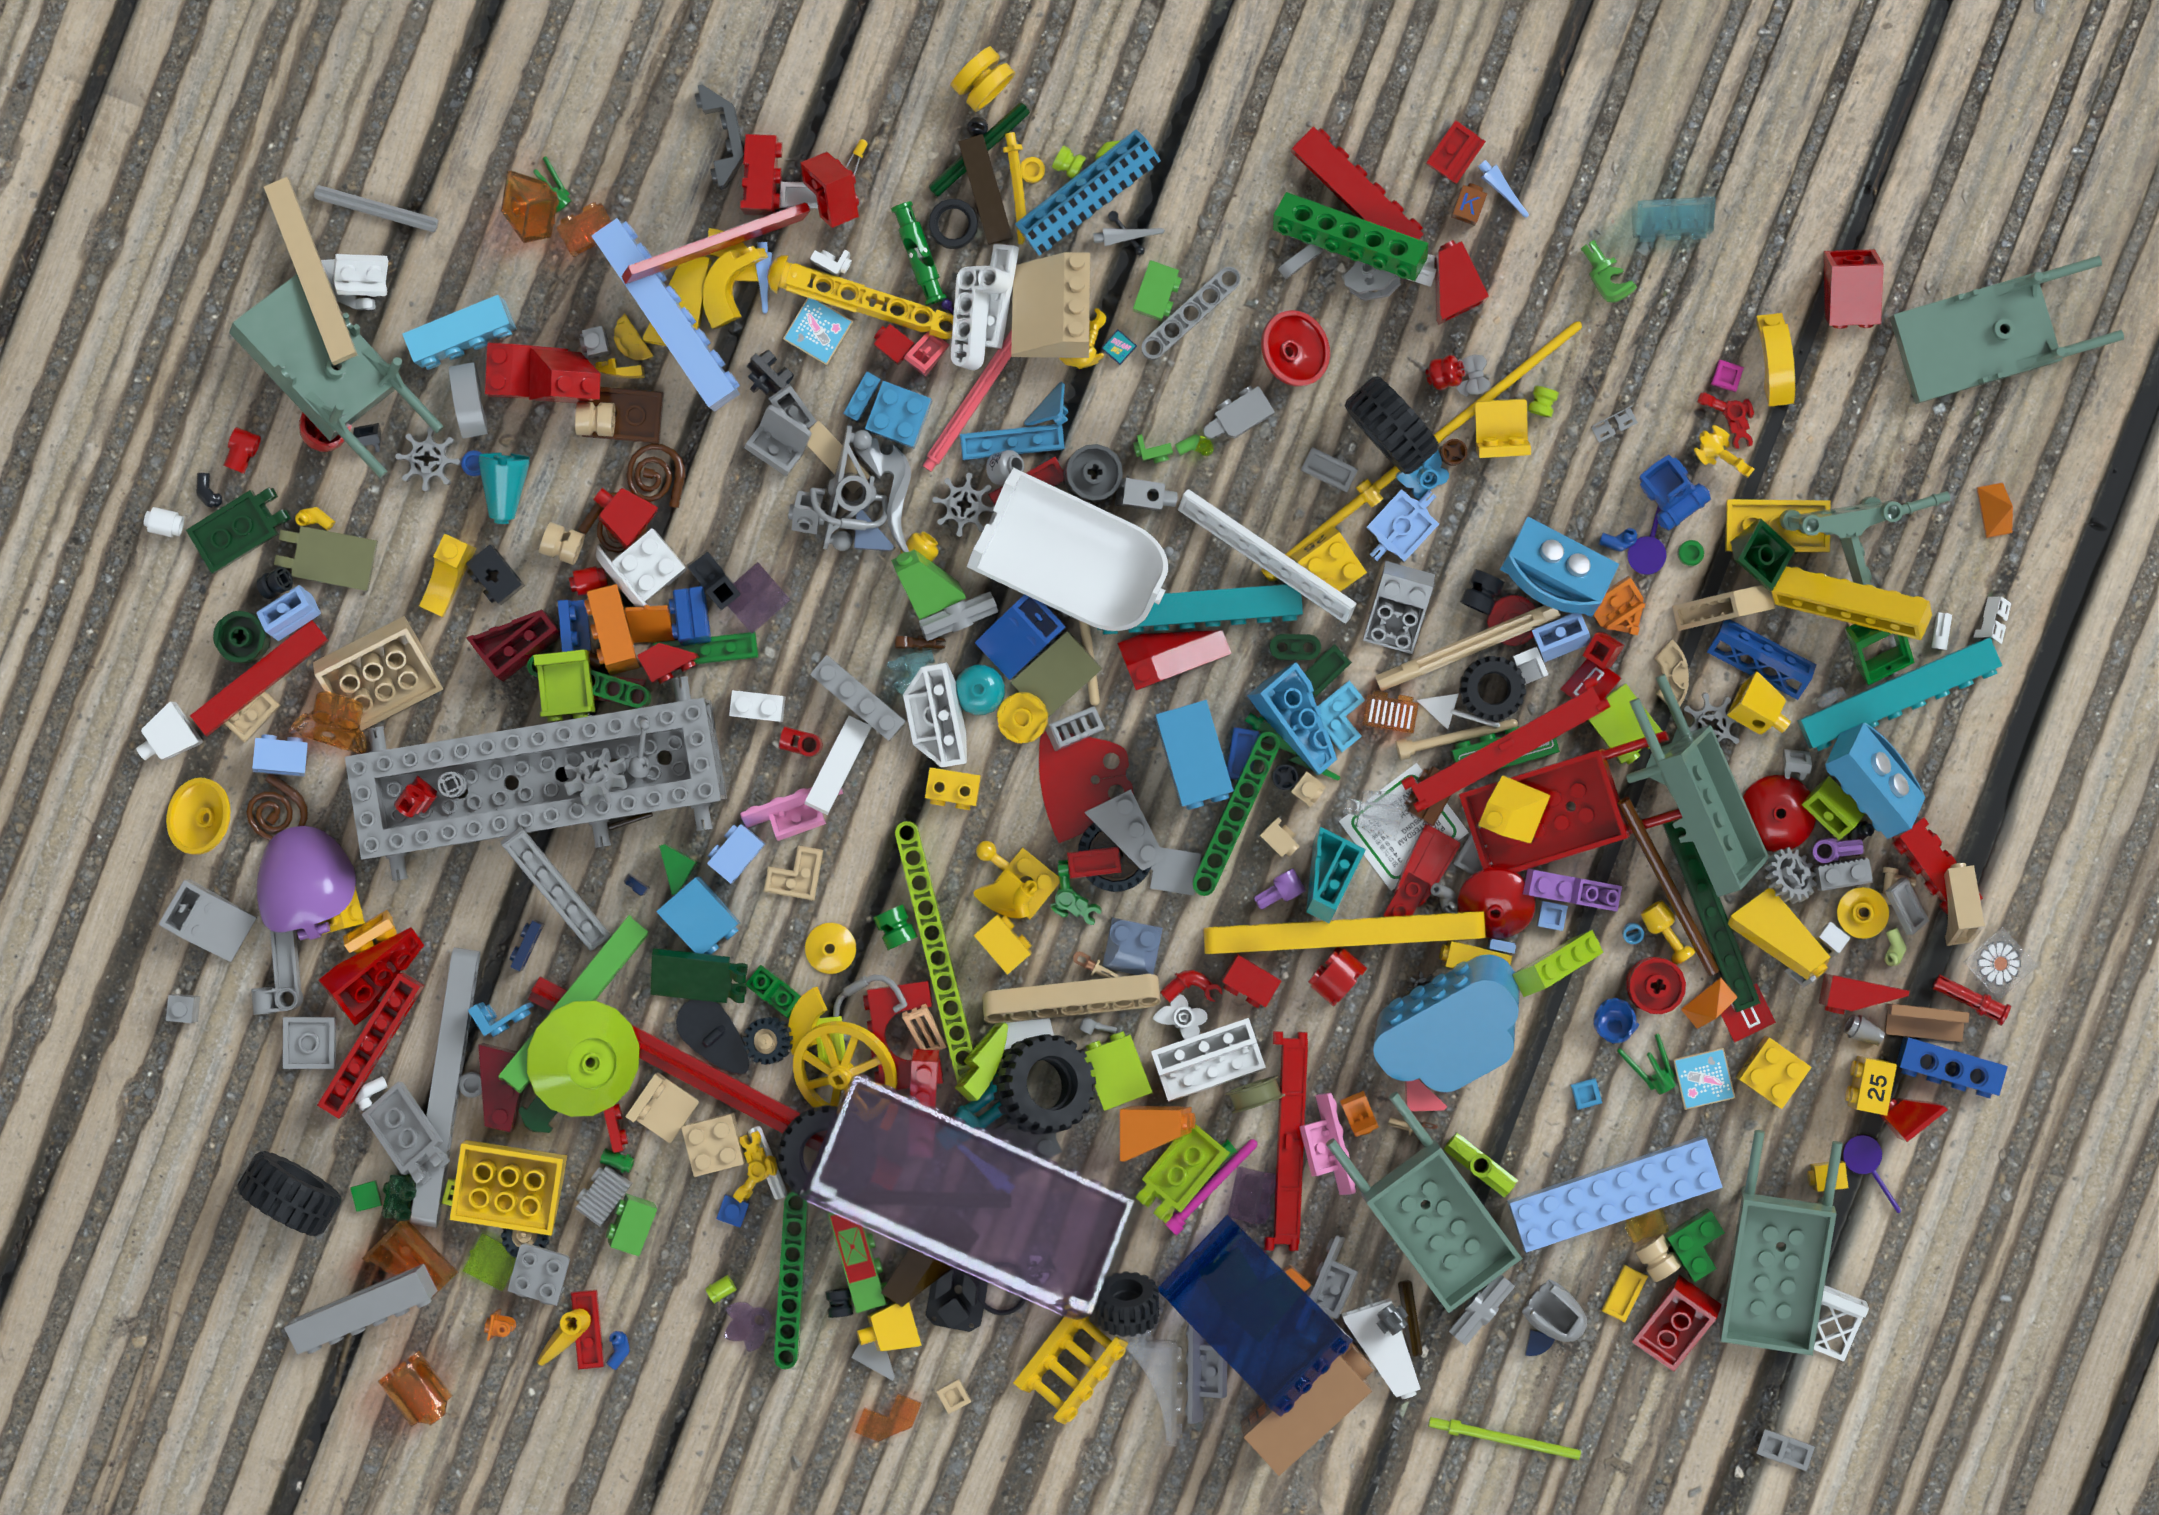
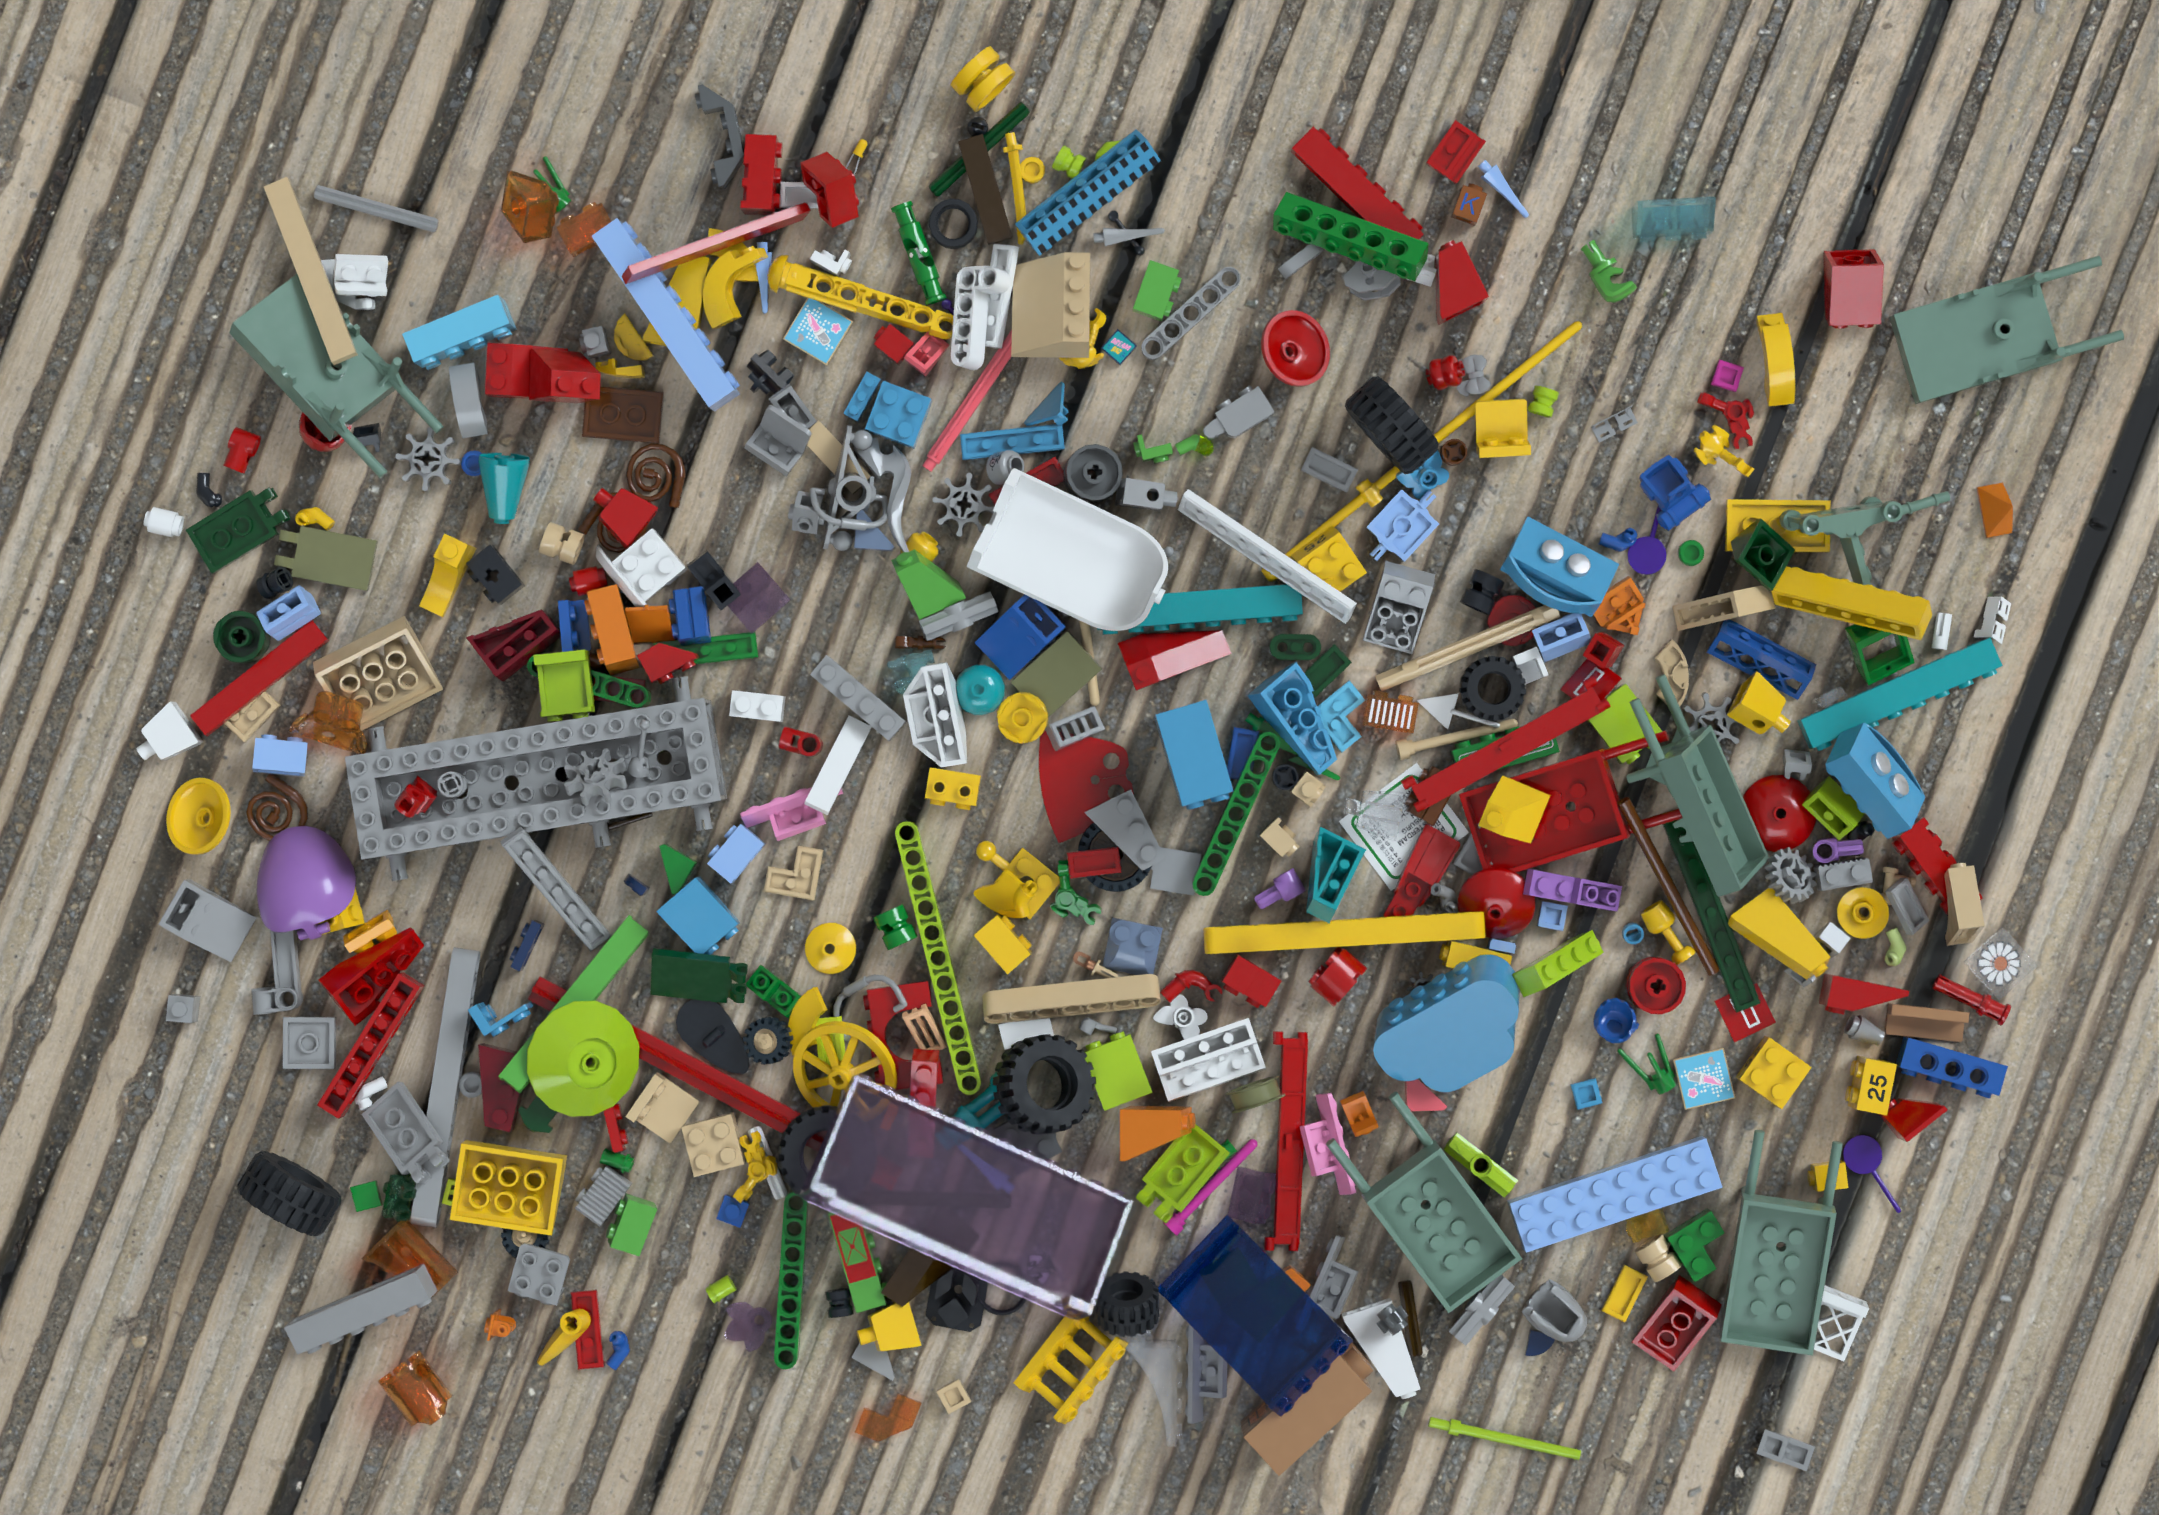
(490, 1262): clear neon green piece -> none
(595, 418): tan wheel -> none
(983, 1063): lime slope -> none
(1401, 1124): tan piece -> none
(1709, 1003): orange slope -> none

